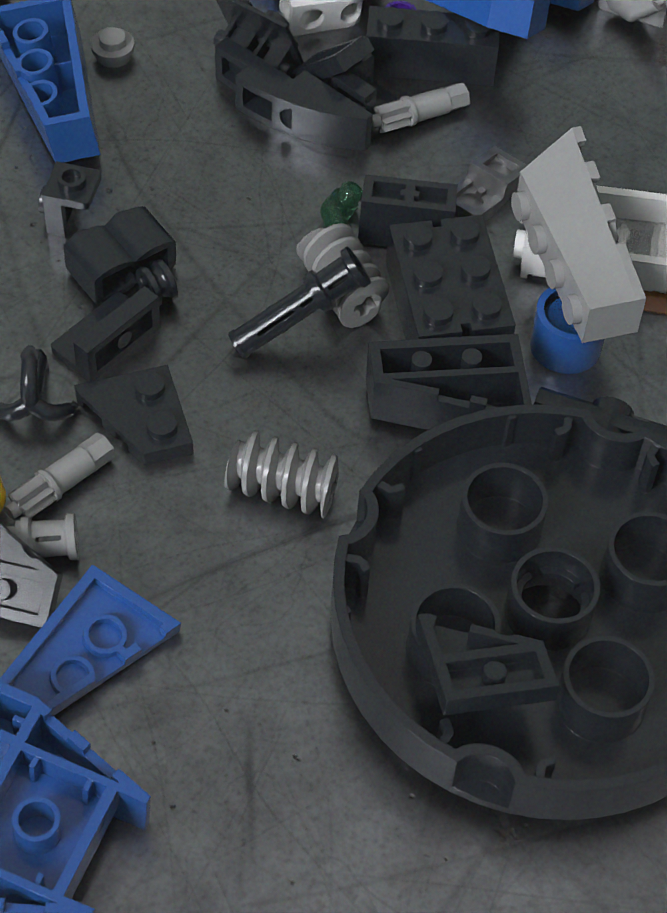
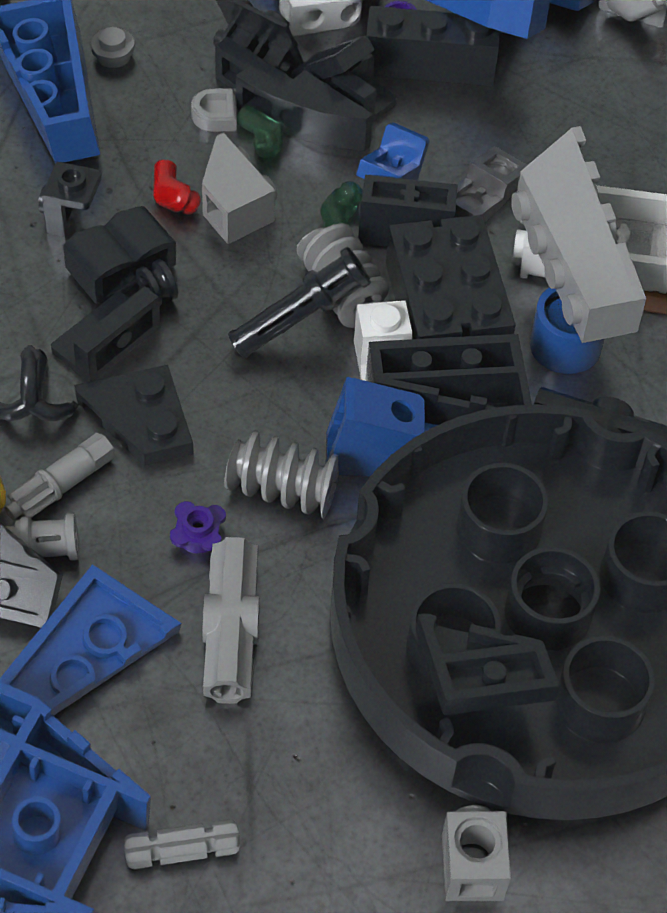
(171, 192): none -> red arm
(181, 844): none -> light grey axle
(197, 539): none -> dark purple plate
(215, 110): none -> light grey tile
(230, 621): none -> light grey piece
(235, 193): none -> light grey slope
(266, 131): none -> clear green arm
(372, 425): none -> blue torso
(379, 323): none -> white window
(398, 156): none -> blue bracket
(420, 107): light grey piece -> none
(472, 877): none -> light grey brick

